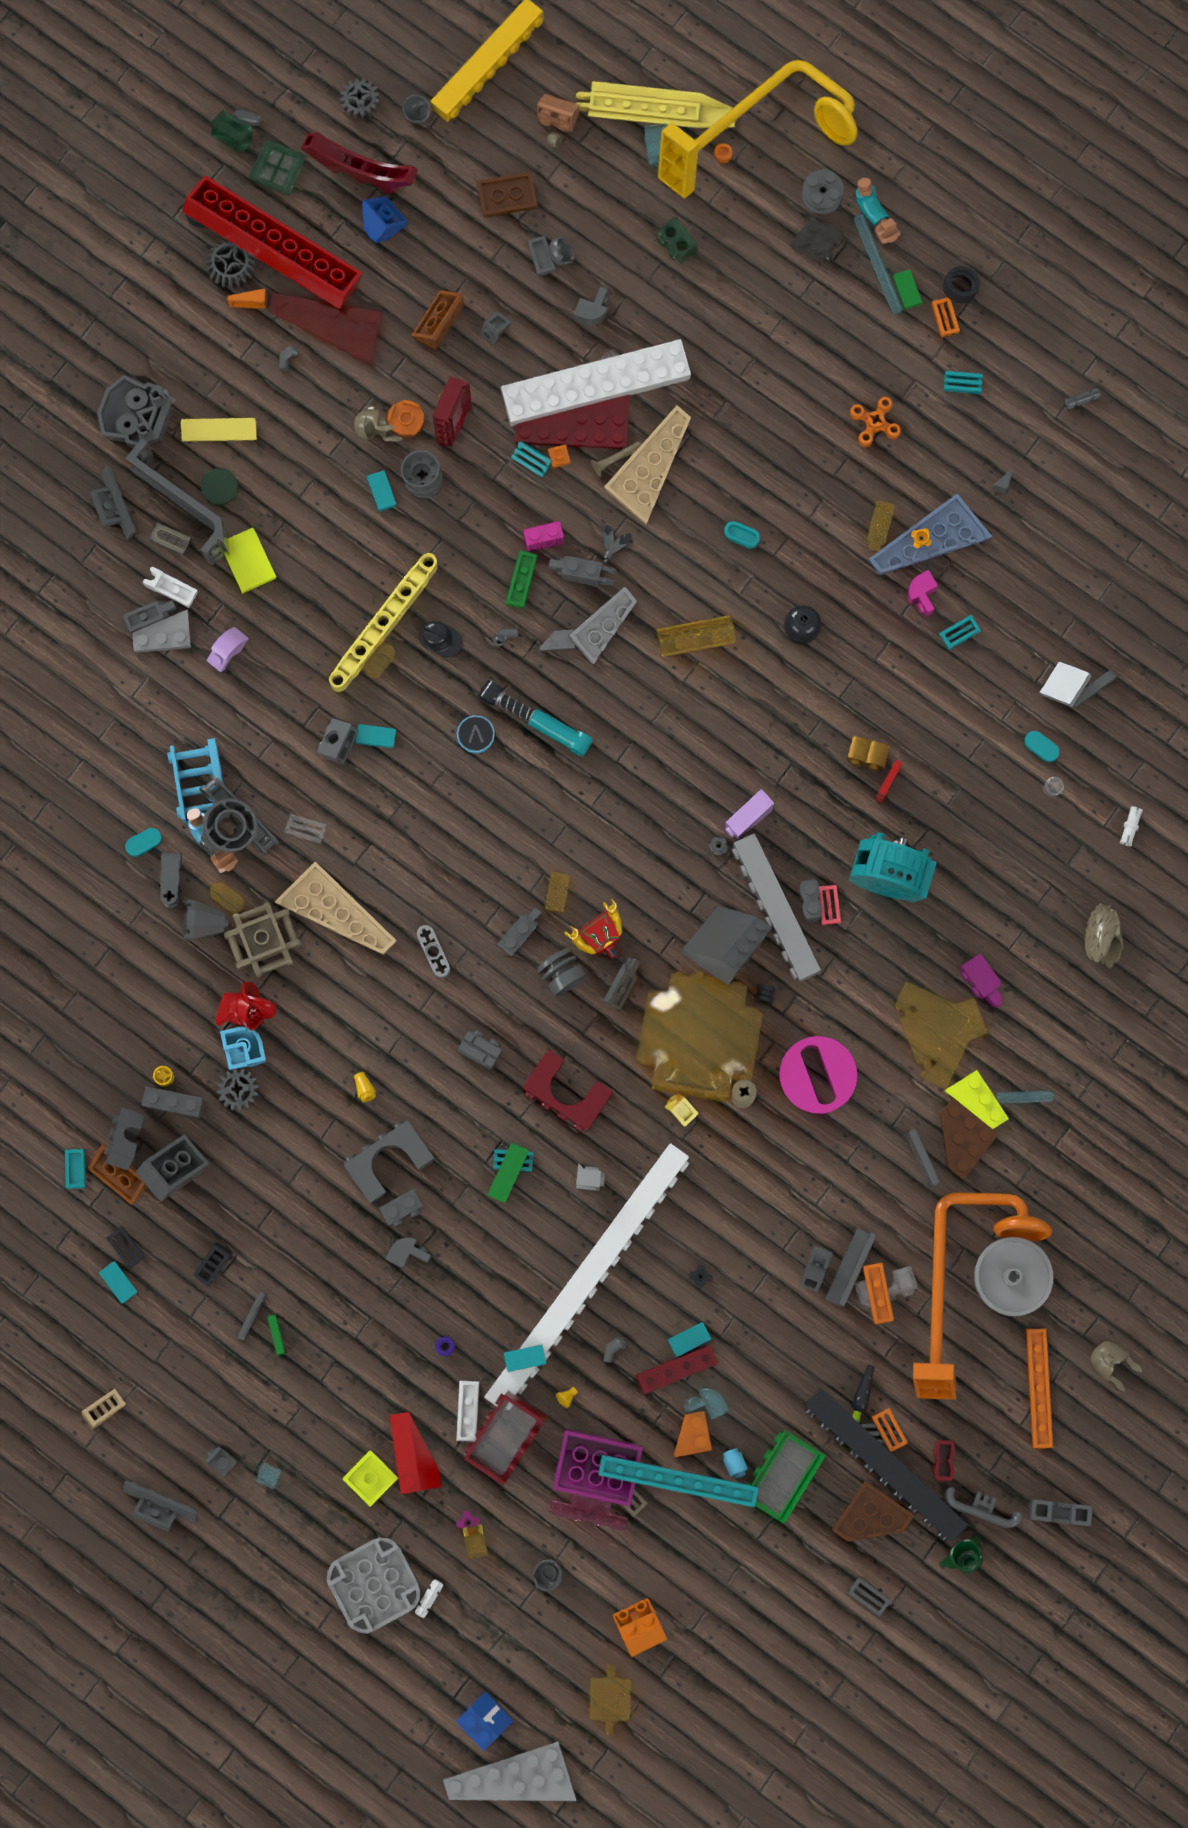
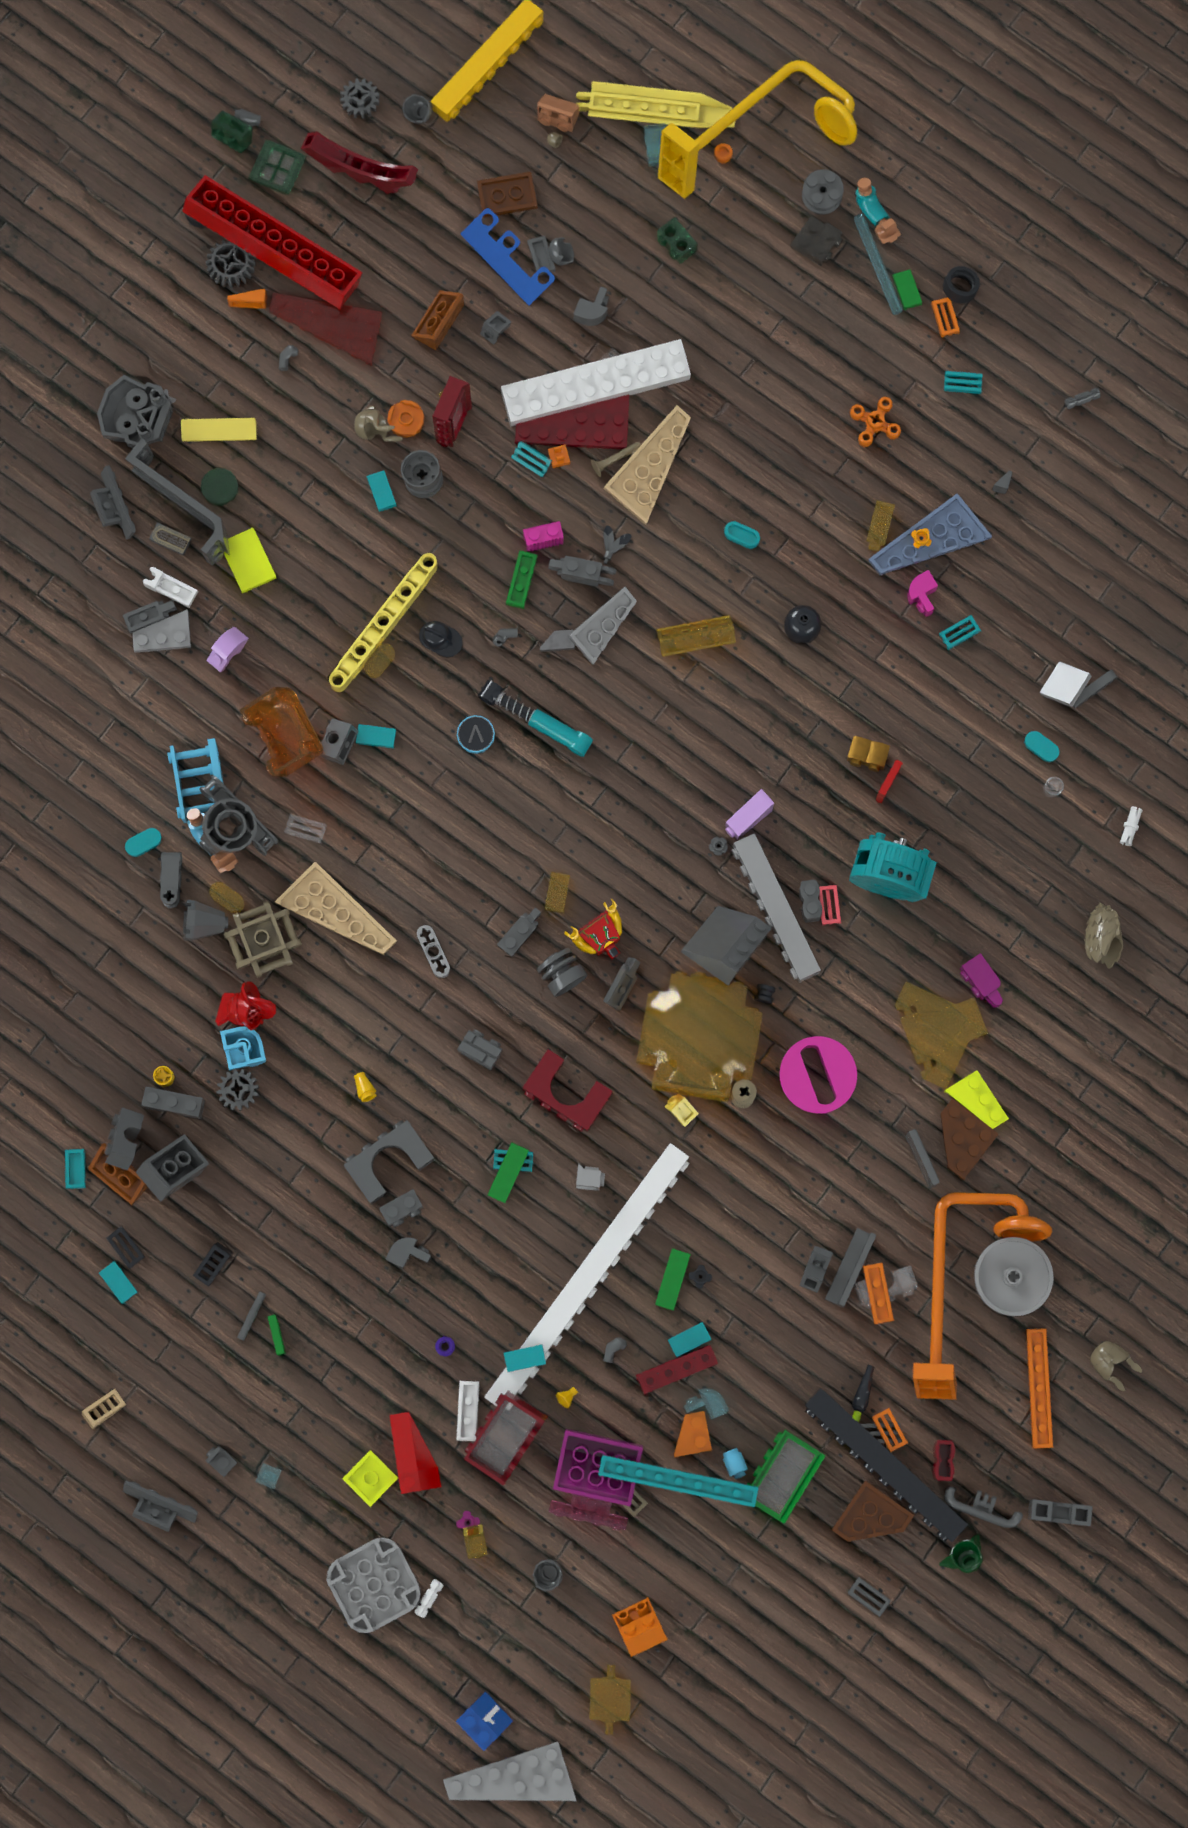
(283, 729): none -> clear orange windscreen
(382, 218): blue slope -> none
(498, 258): none -> blue piece
(672, 1279): none -> green tile
(1025, 1097): clear light blue axle -> none

